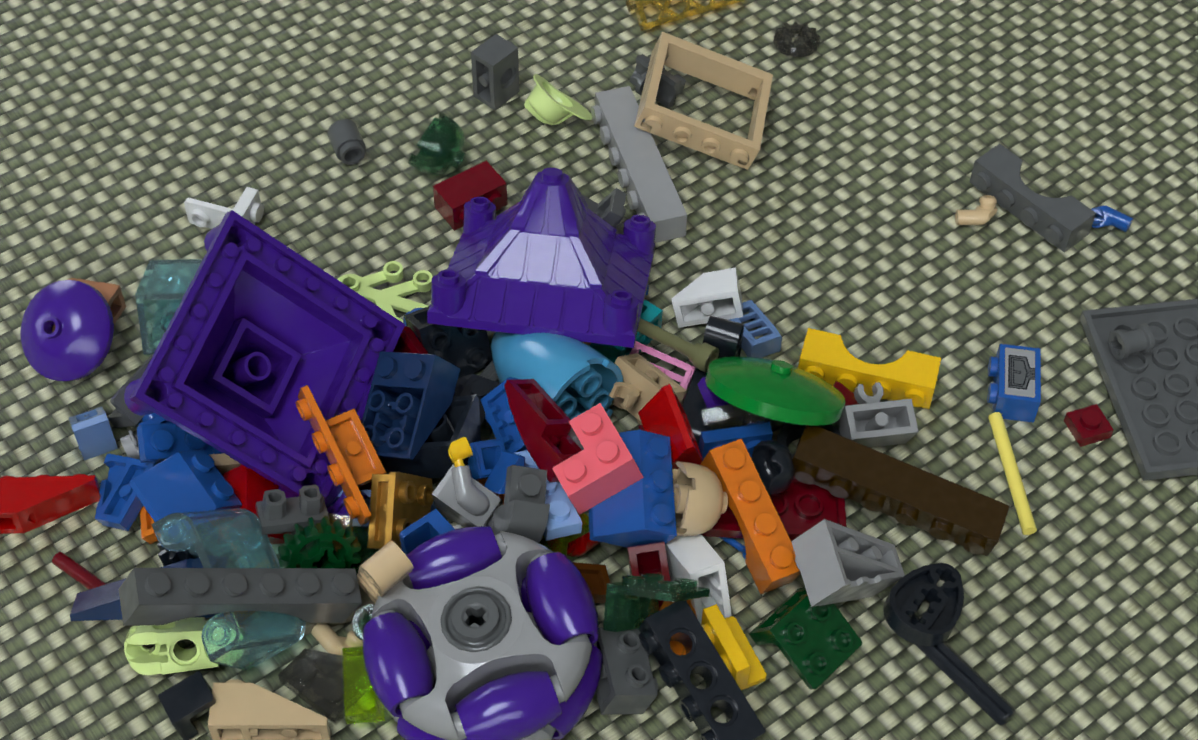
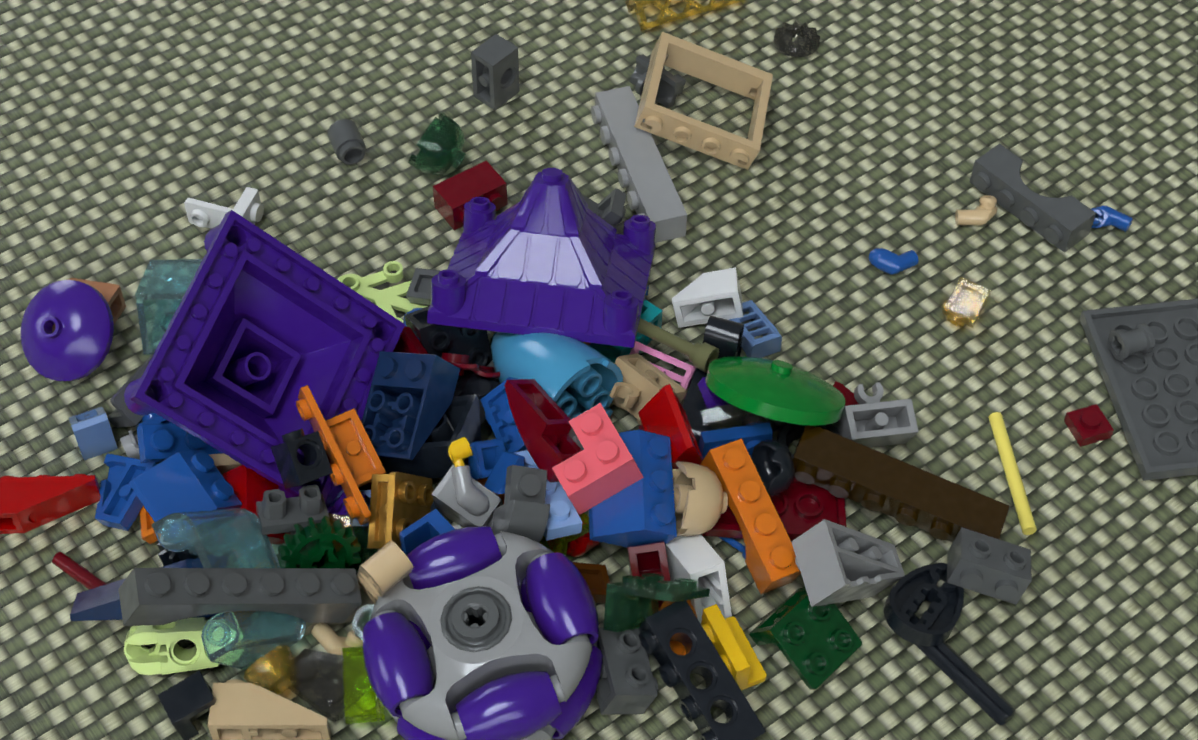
(273, 670): none -> clear yellow brick
(315, 458): none -> black brick
(420, 286): none -> dark grey tile
(462, 362): none -> dark red plate
(552, 105): yellowish green piece -> none
(891, 262): none -> blue arm
(906, 378): yellow arch -> none
(965, 303): none -> clear yellow bracket
(989, 566): none -> dark grey brick
(1015, 382): blue brick -> none

